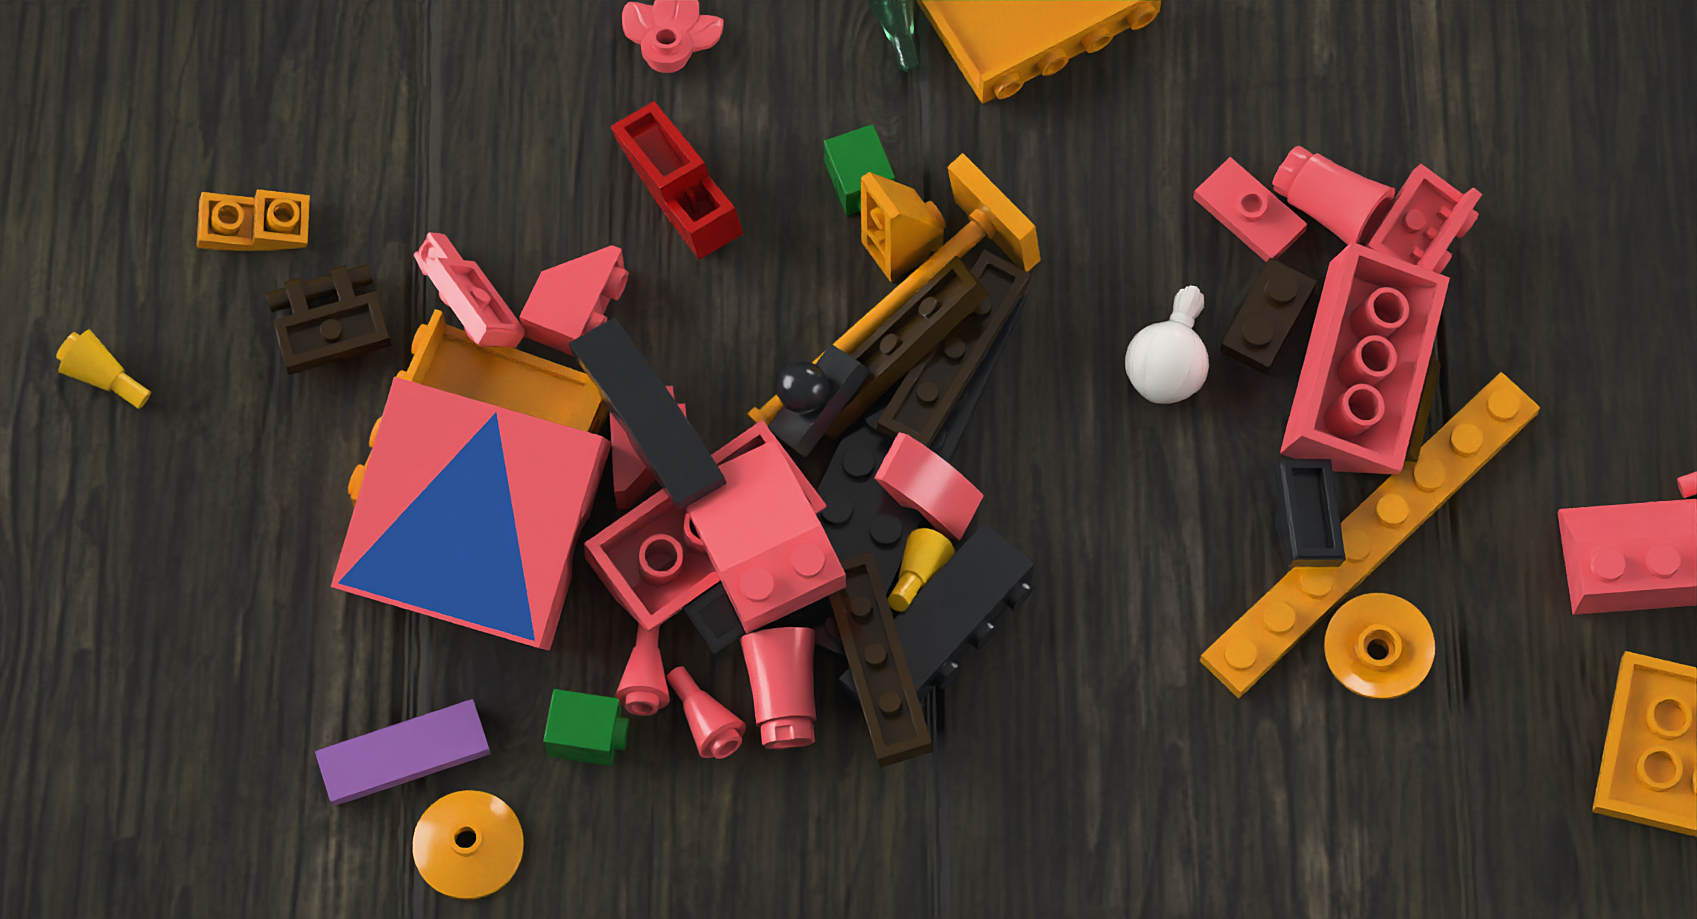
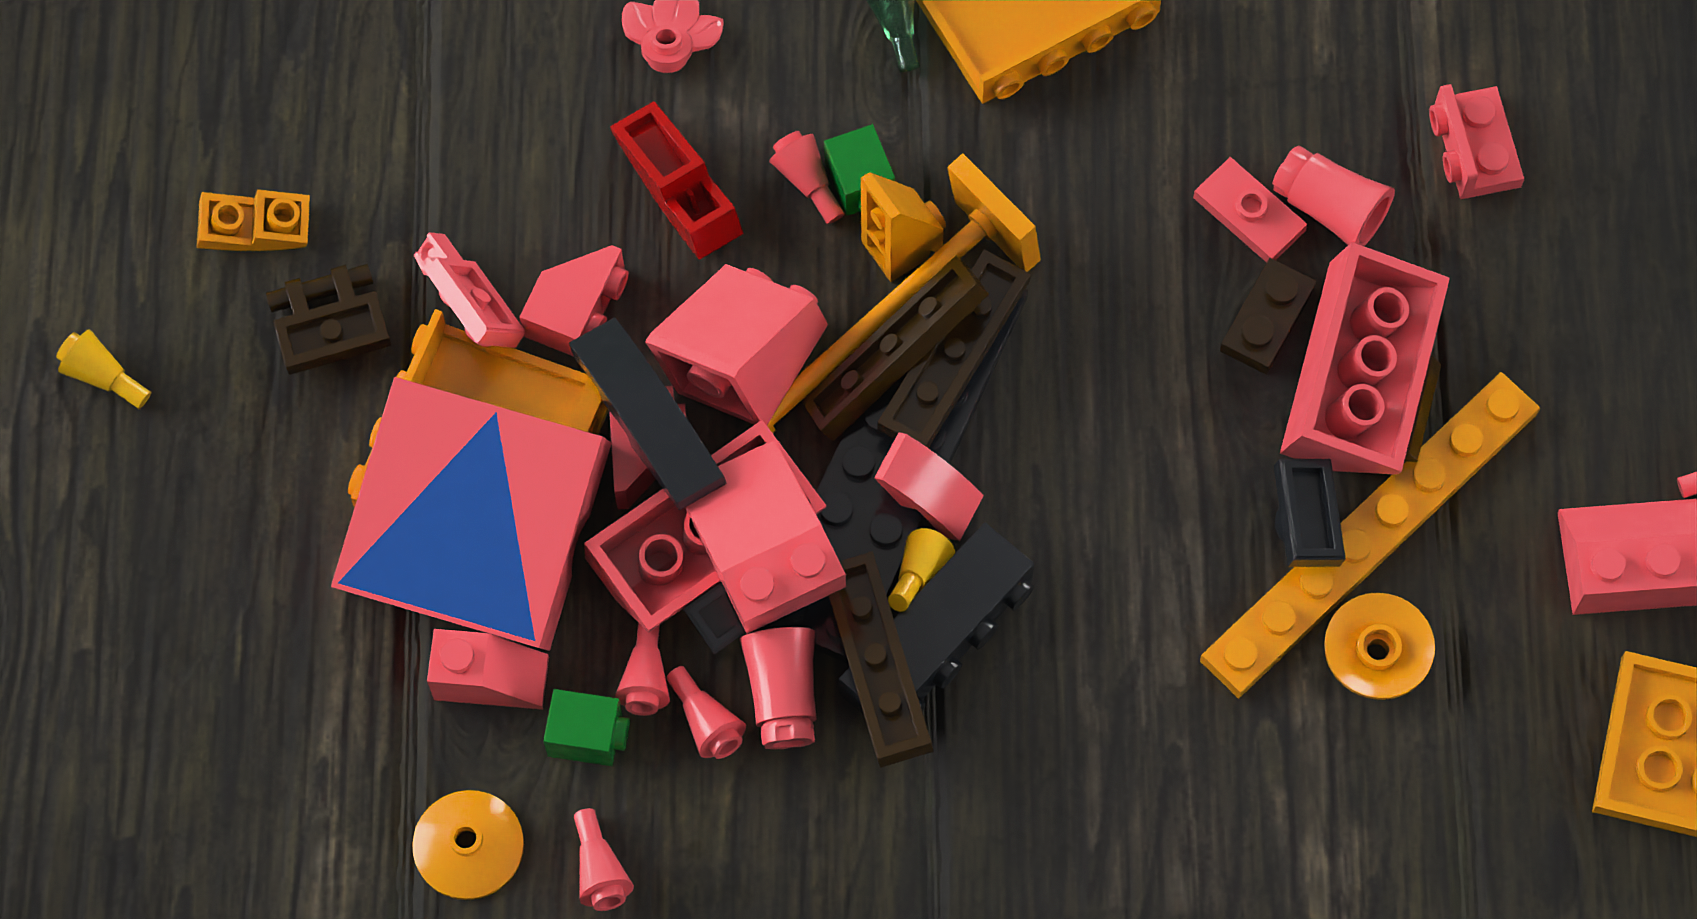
(402, 752): medium lavender tile -> none
(486, 670): none -> coral slope
(602, 877): none -> coral cone
(739, 342): none -> coral slope
(802, 165): none -> coral cone
(815, 397): black tile -> none
(1168, 357): white hair -> none
(1424, 221): coral bracket -> none
(1476, 141): none -> coral bracket

